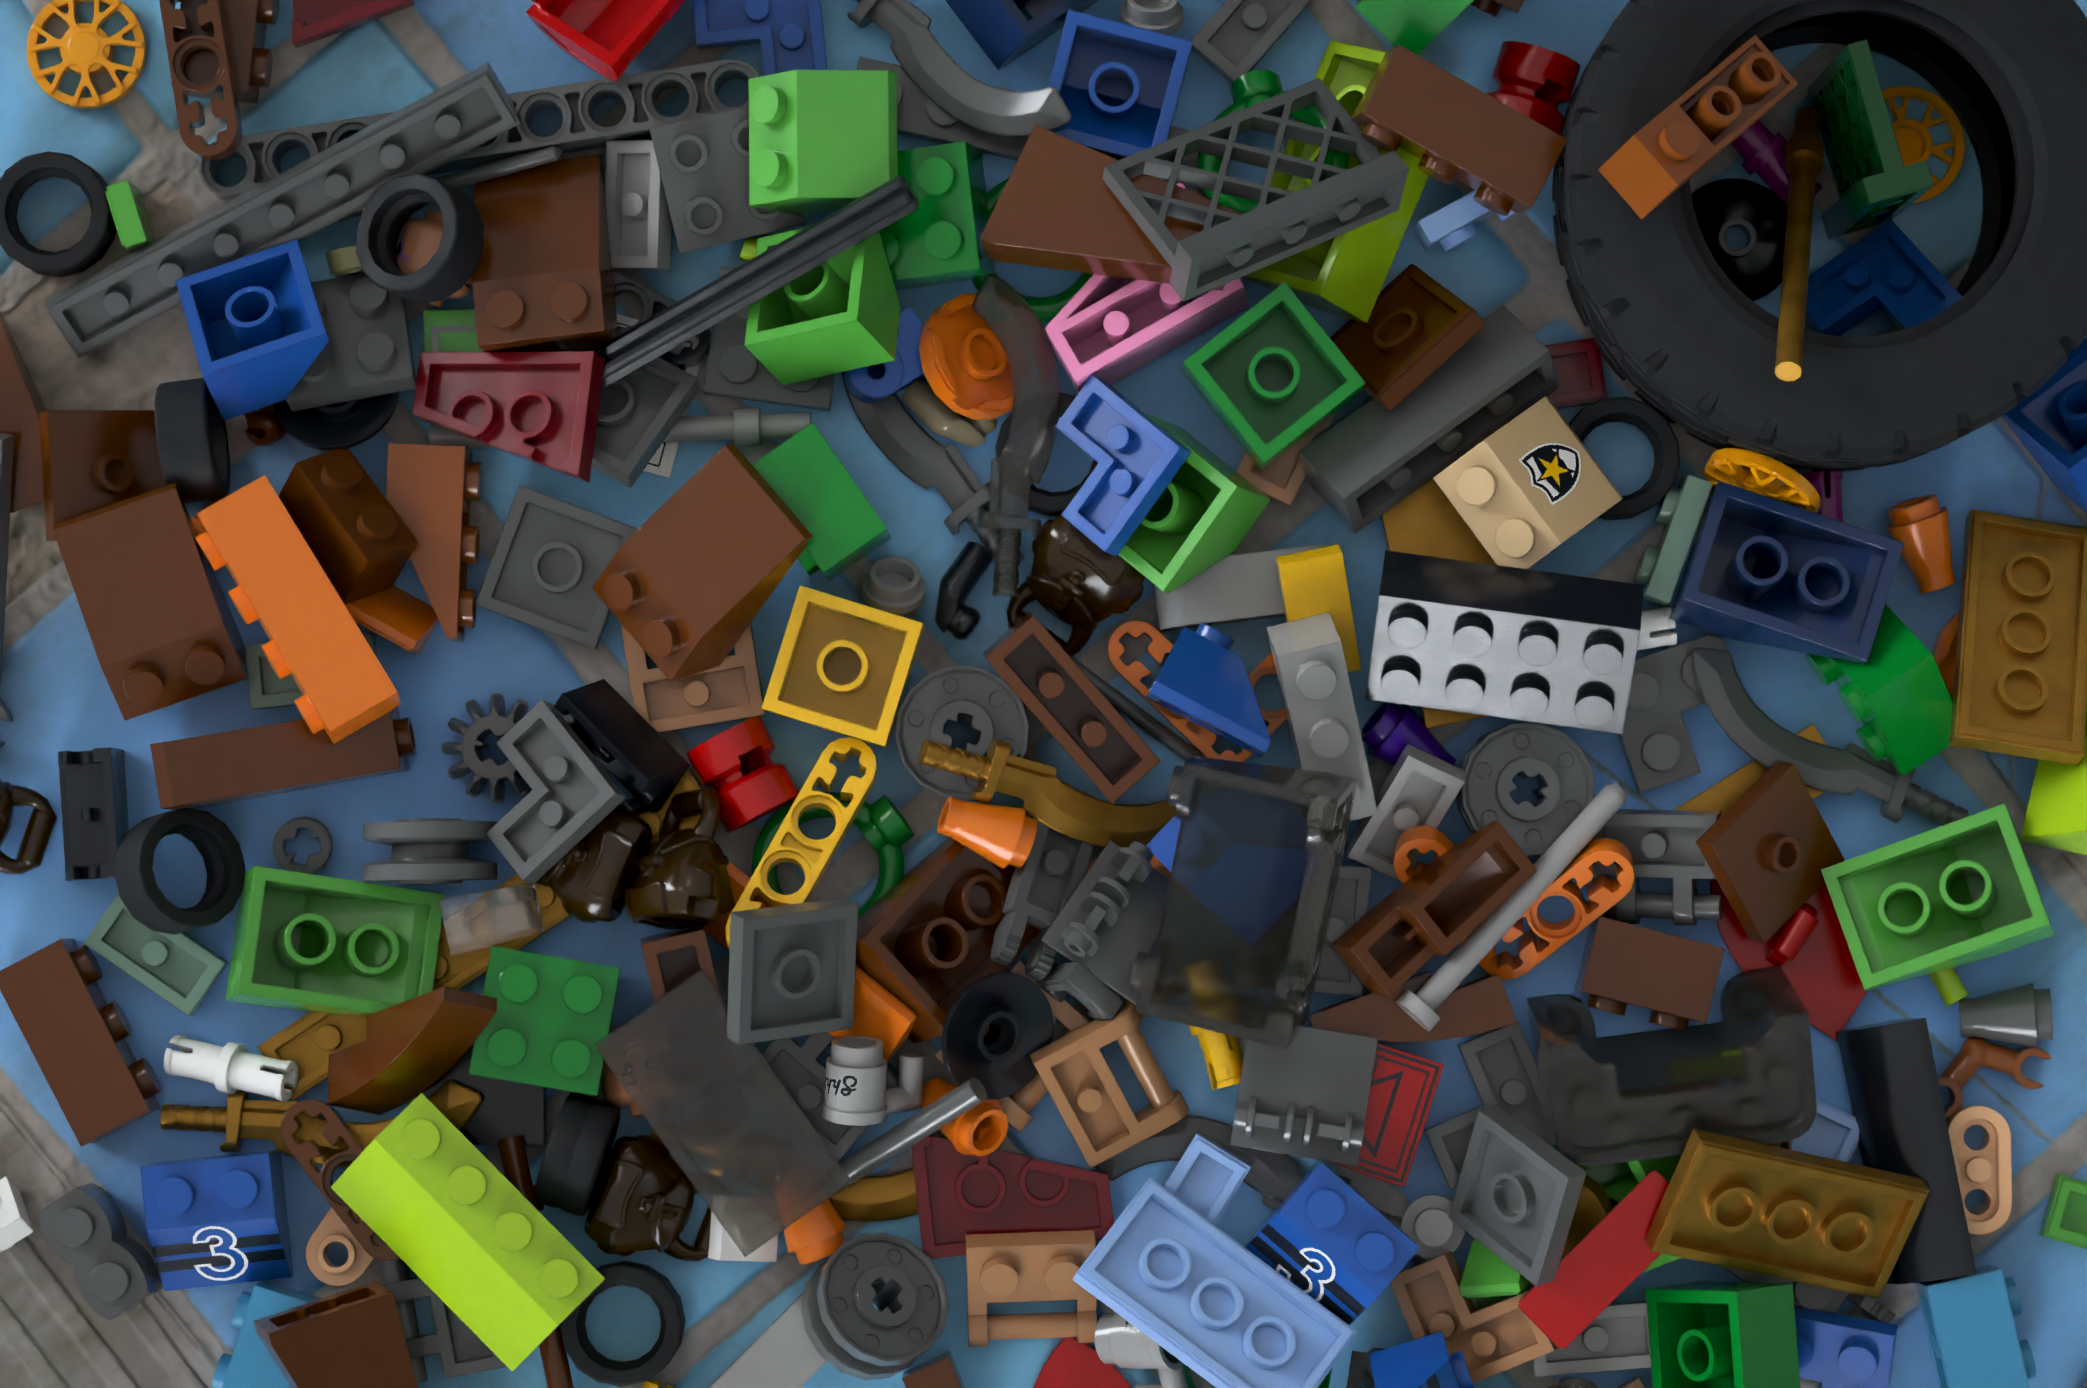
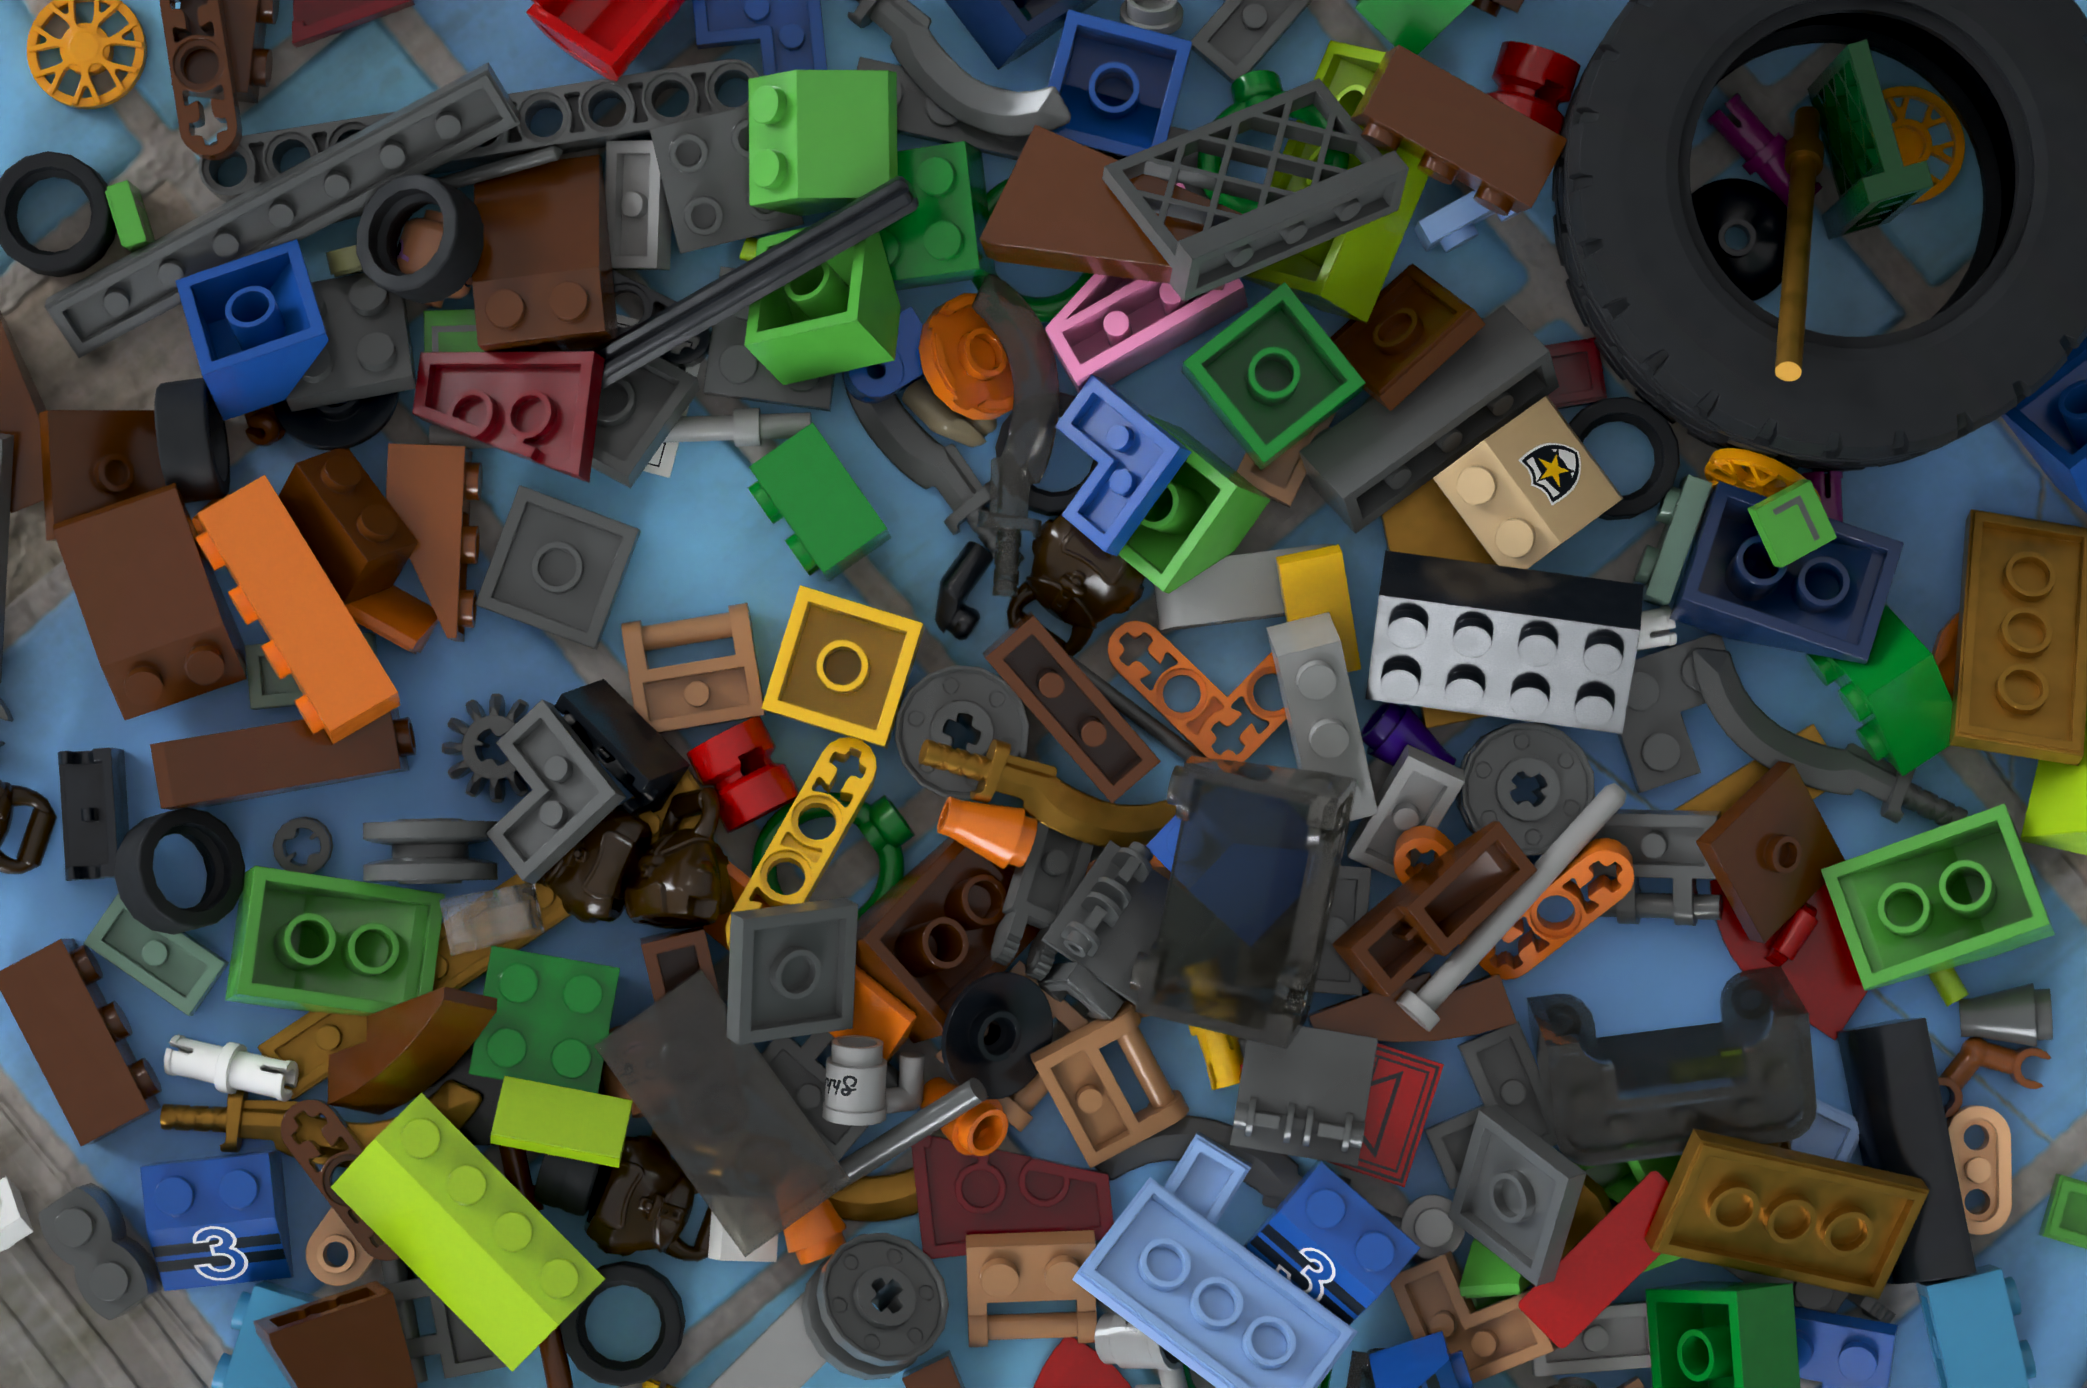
(561, 1121): none -> lime tile
(703, 565): reddish brown slope -> none
(894, 586): light grey plate -> none
(1211, 689): blue slope -> none
(1648, 971): reddish brown brick -> none
(1697, 126): dark orange slope -> none
(1792, 523): none -> bright green tile
(1876, 274): blue plate -> none
(1926, 540): orange cone -> none

